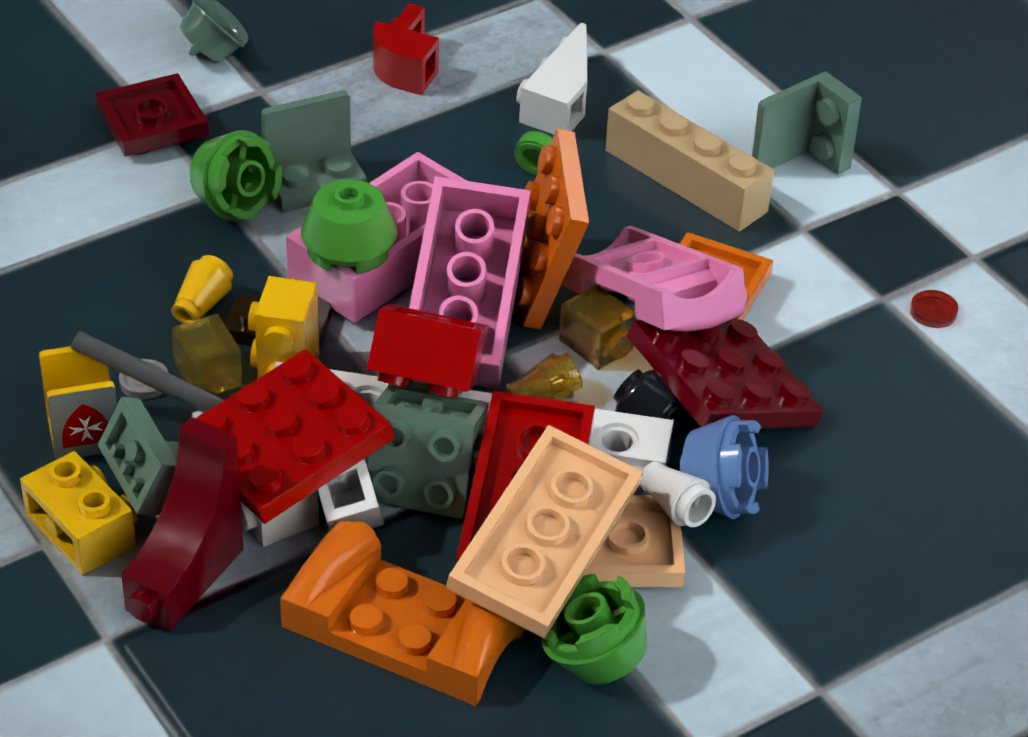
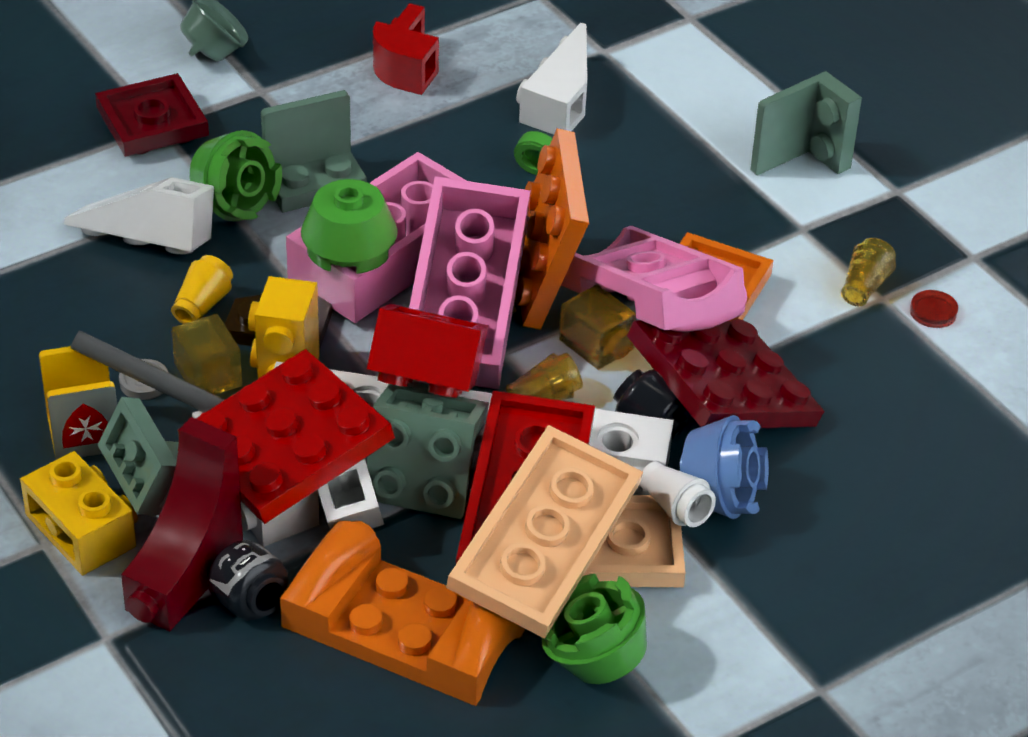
(162, 213): none -> white slope
(247, 580): none -> black head
(689, 160): tan brick -> none
(868, 269): none -> clear yellow cone

